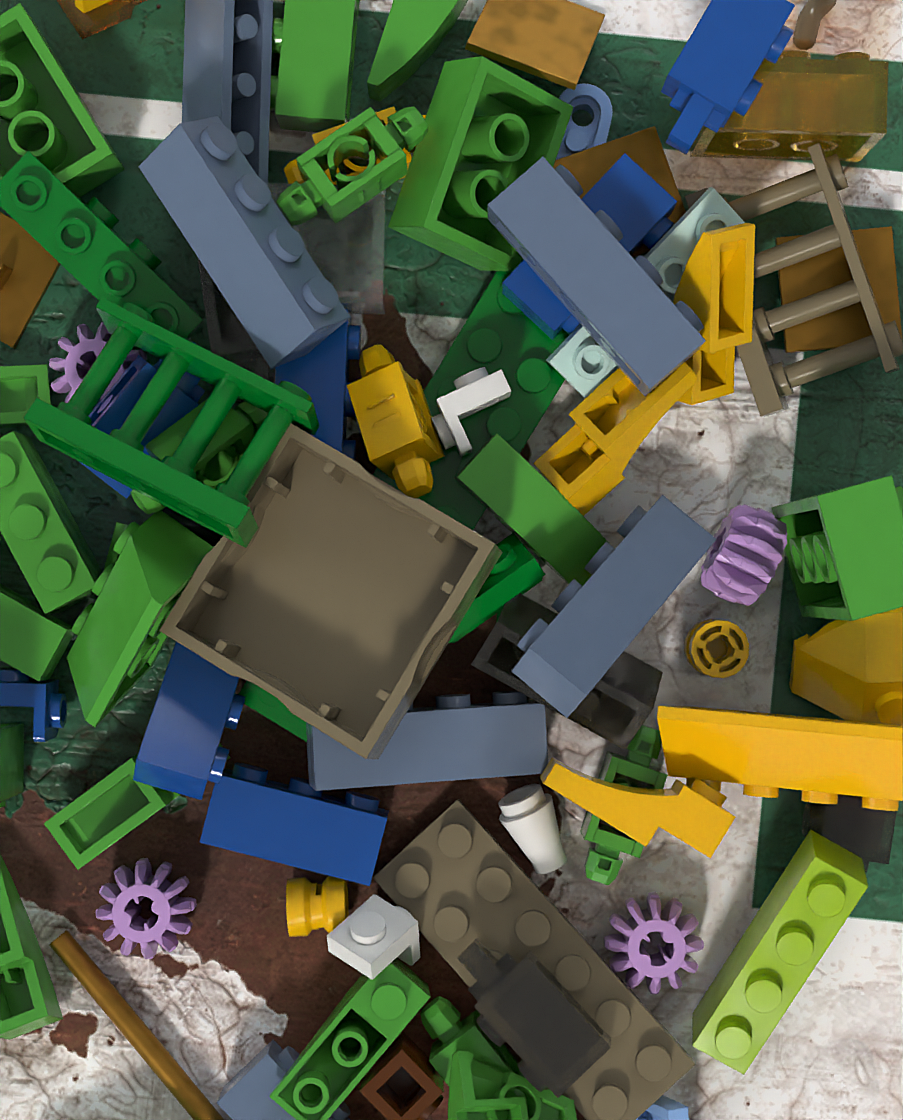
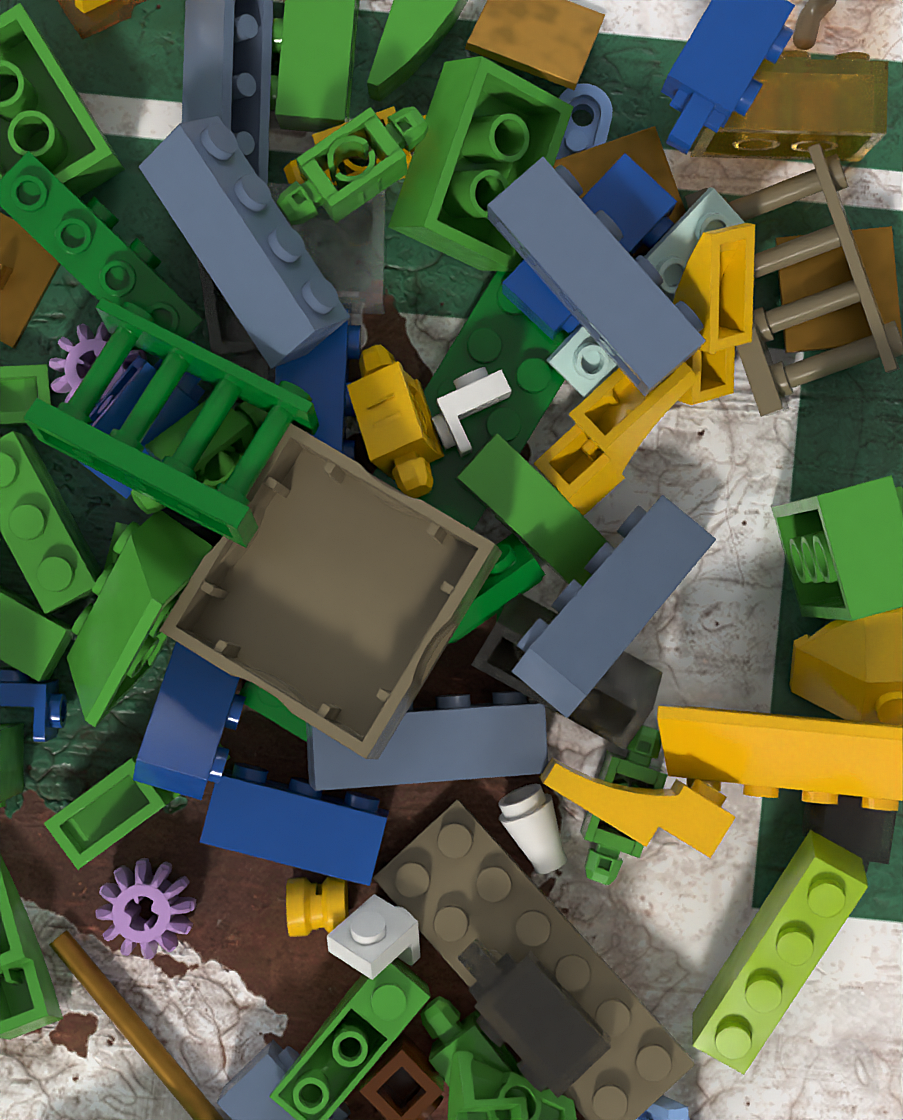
(666, 962): lavender gear -> none
(707, 643): yellow wheel -> none
(744, 555): lavender gear -> none

